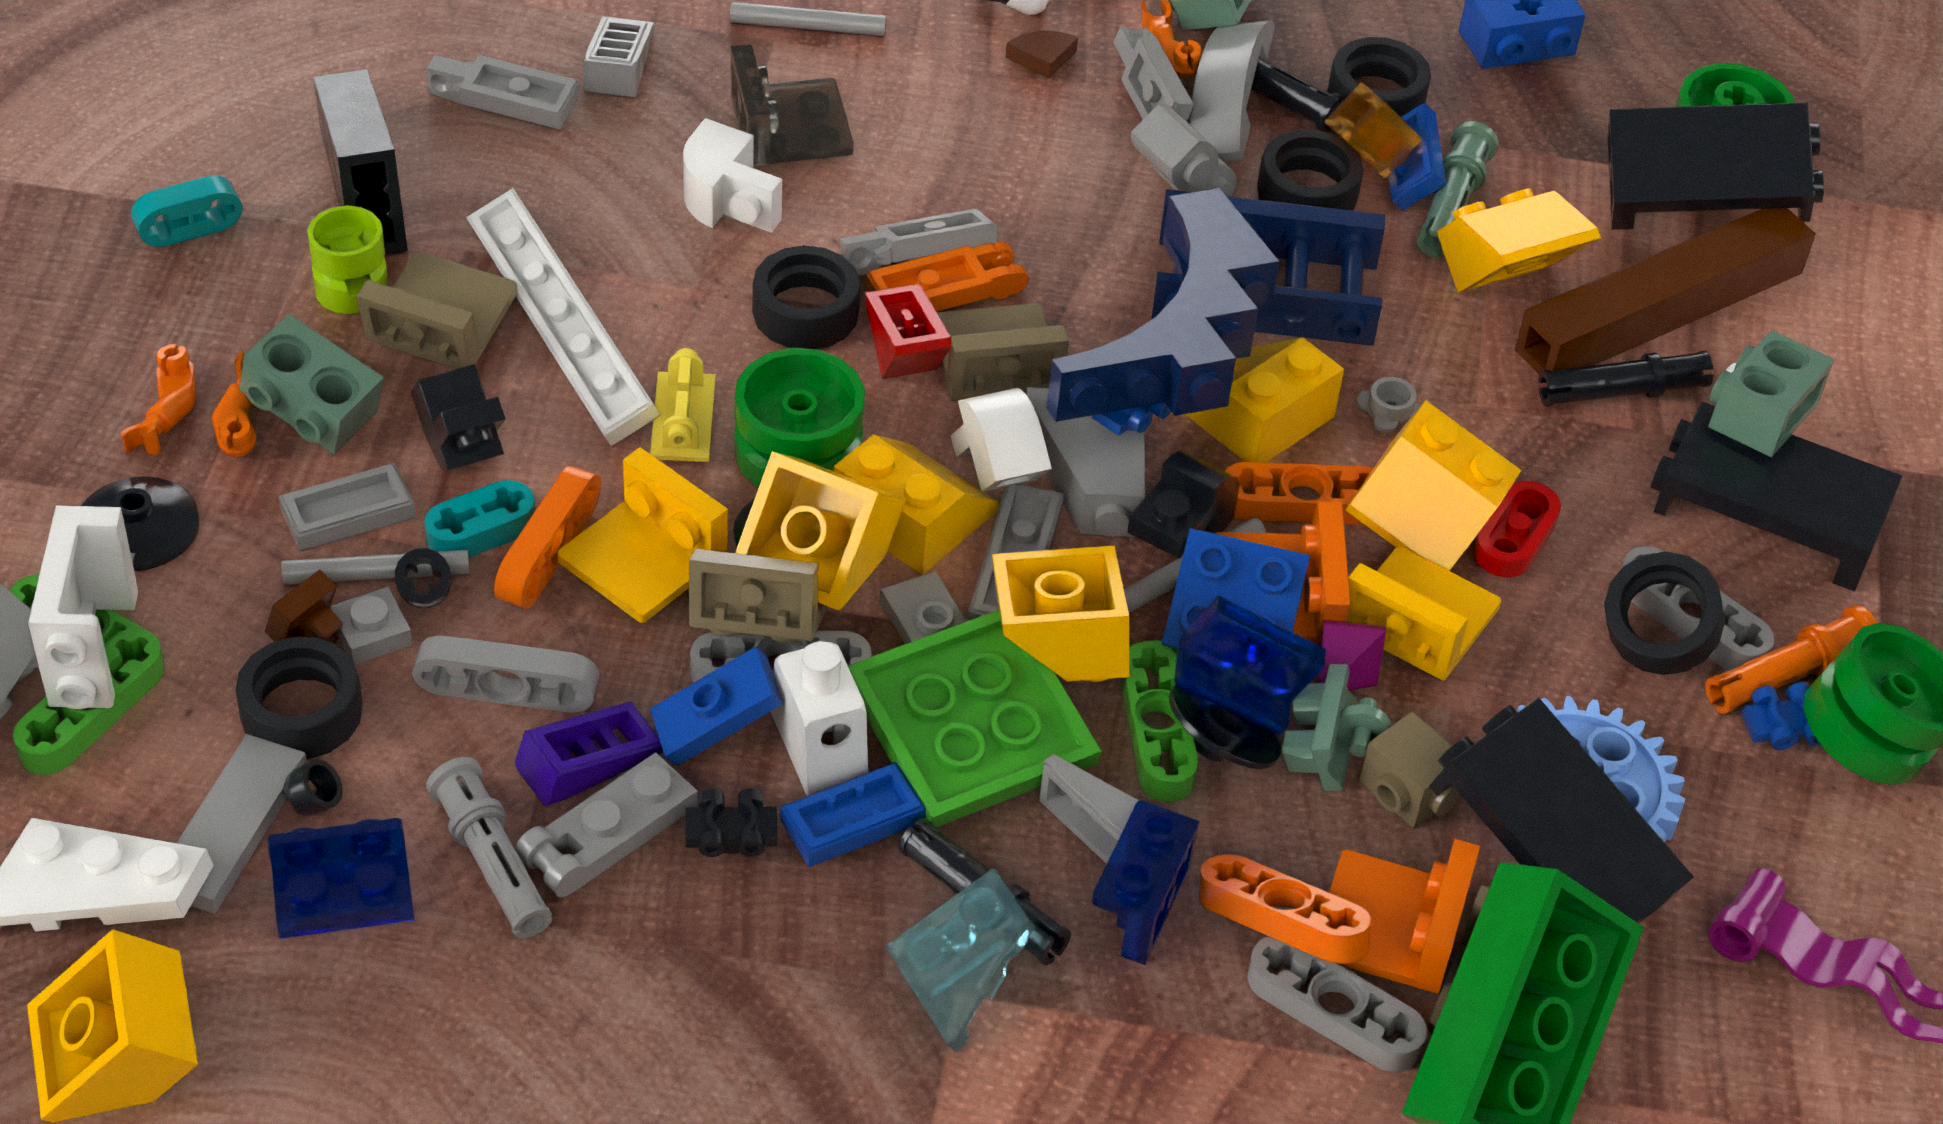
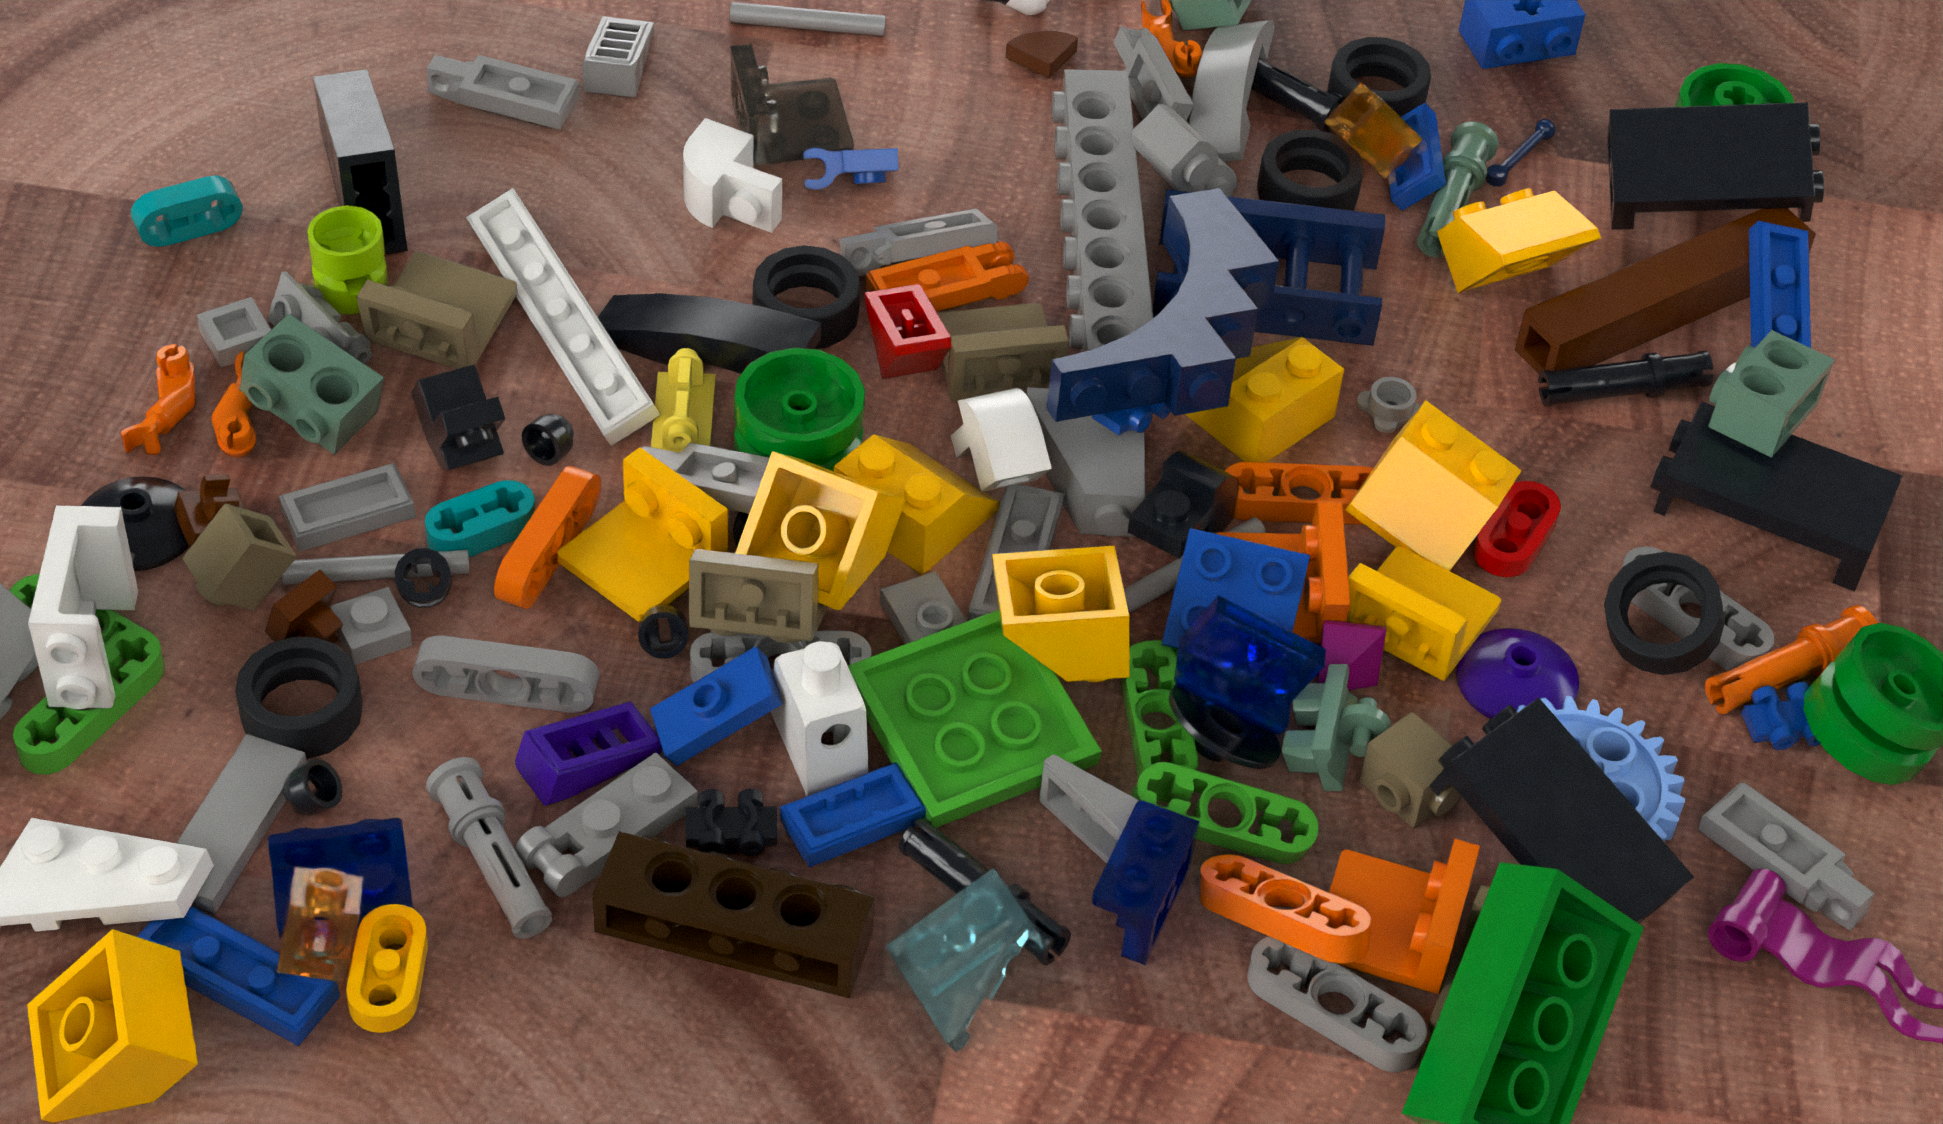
(199, 507): none -> reddish brown tile
(232, 329): none -> light grey plate
(238, 557): none -> dark tan brick
(244, 975): none -> blue tile
(310, 308): none -> light grey hinge
(320, 946): none -> clear orange brick
(387, 973): none -> yellow plate
(548, 438): none -> black hinge
(649, 632): none -> black hinge
(698, 920): none -> dark brown brick
(715, 328): none -> black slope
(721, 473): none -> light grey hinge
(866, 165): none -> plate
(1100, 208): none -> light grey brick
(1274, 808): none -> bright green beam
(1498, 174): none -> dark blue hinge
(1515, 670): none -> dark purple dish
(1776, 841): none -> light grey hinge
(1779, 282): none -> blue tile

